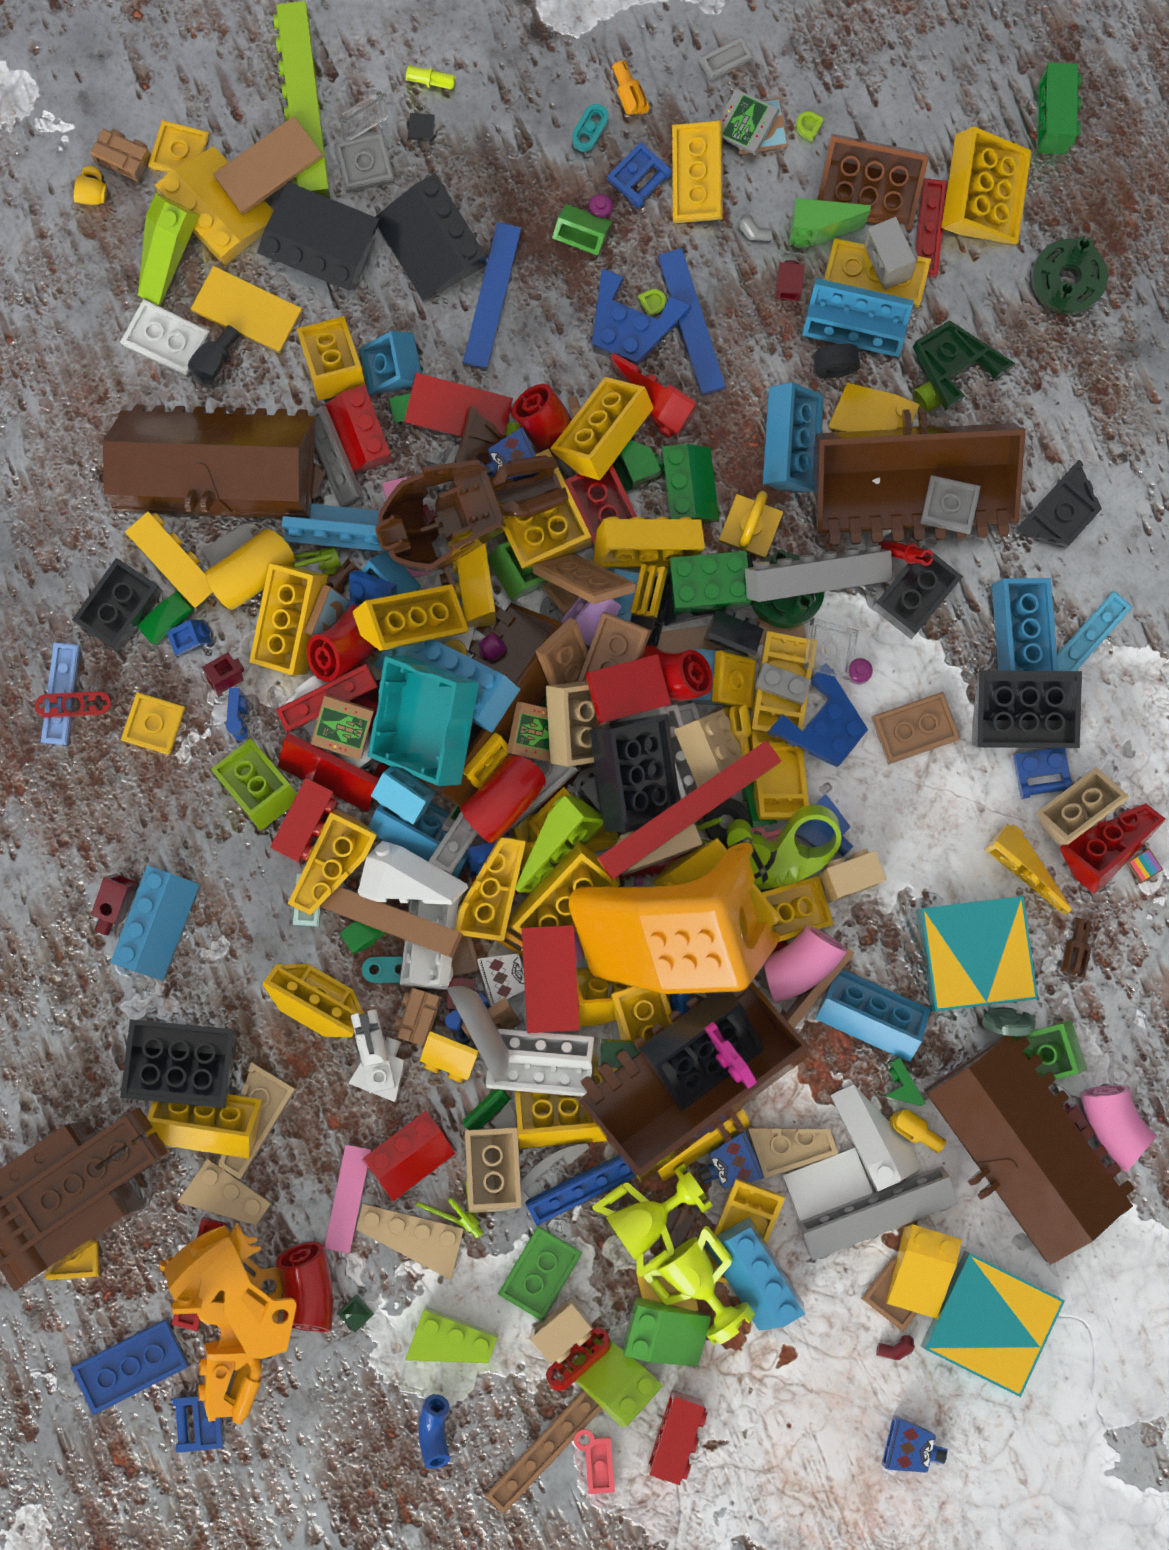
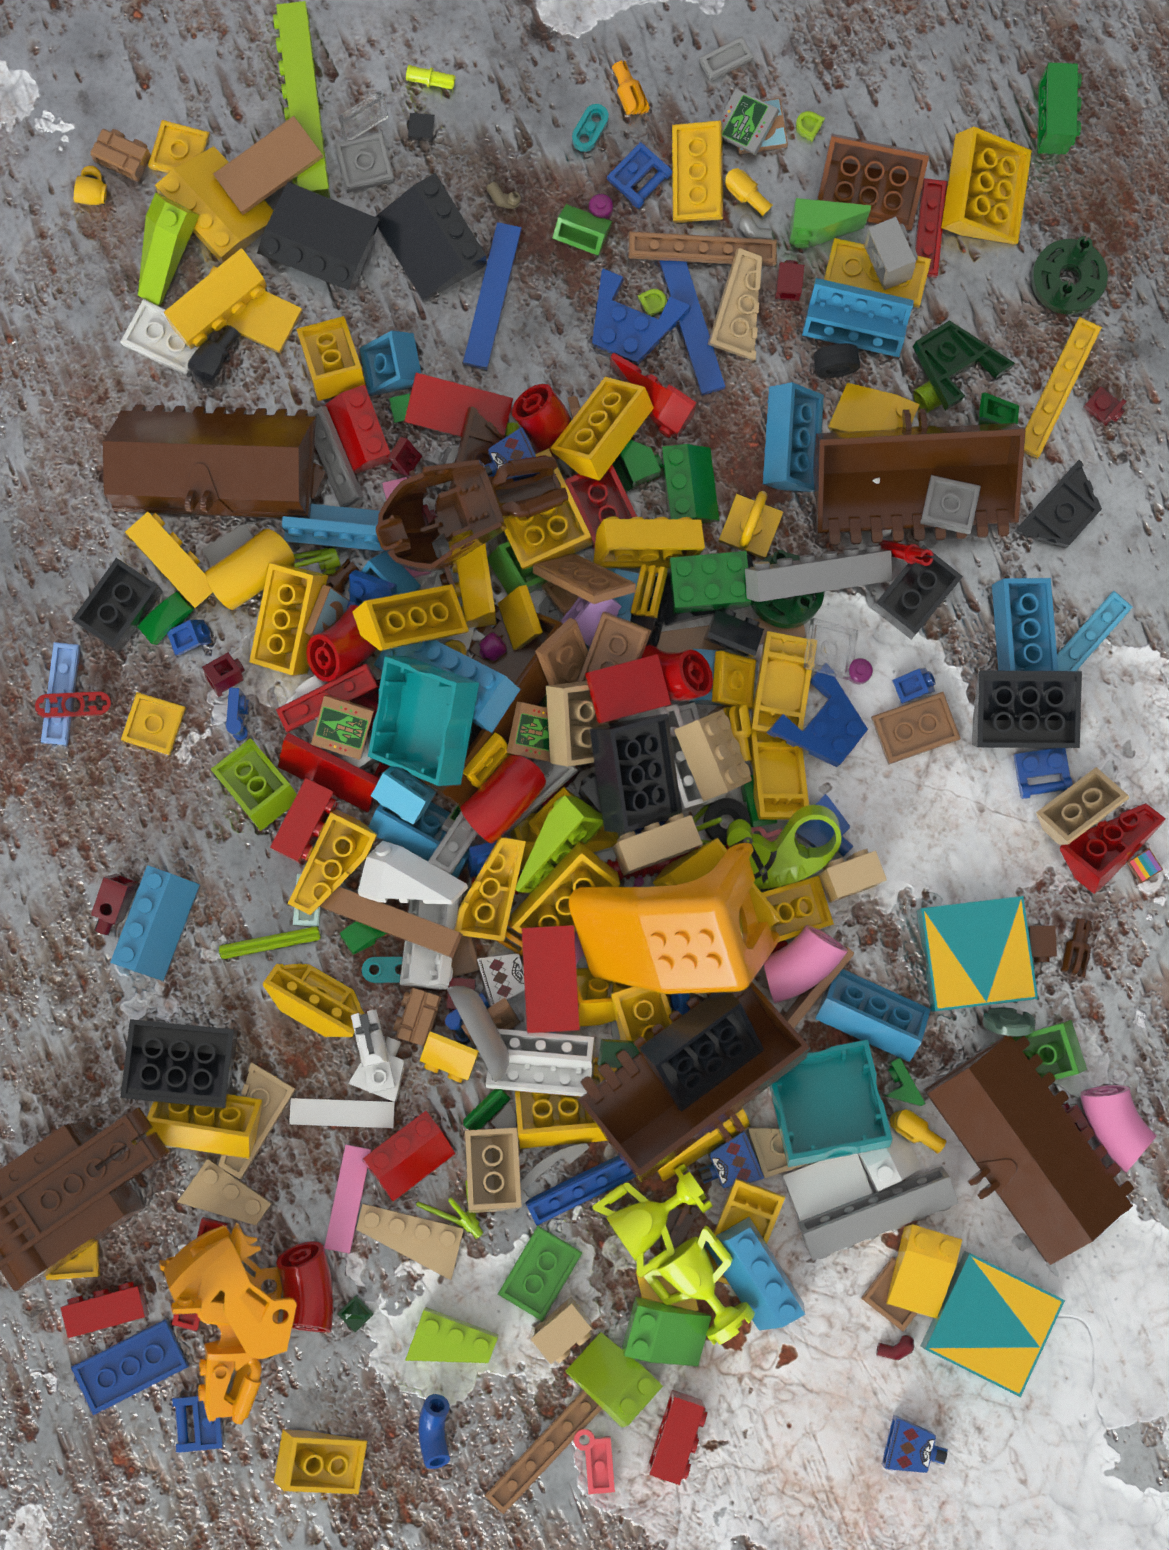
(104, 1309): none -> red brick
(216, 299): none -> yellow slope
(269, 942): none -> lime axle
(319, 1462): none -> yellow slope
(342, 1113): none -> white tile
(404, 457): none -> dark red bracket
(502, 199): none -> dark tan arm
(520, 617): none -> yellow tile
(597, 1350): red beam -> none
(689, 810): red tile -> none
(698, 248): none -> medium nougat tile
(730, 1058): dark pink wing -> none
(737, 313): none -> tan wing
(745, 190): none -> yellow arm
(782, 683): light grey piece -> none
(831, 1106): none -> teal tile
(914, 684): none -> blue bracket
(997, 410): none -> green slope
(1019, 857): yellow wedge -> none
(1042, 943): none -> reddish brown brick
(1059, 386): none -> yellow tile
(1105, 406): none -> dark red bracket

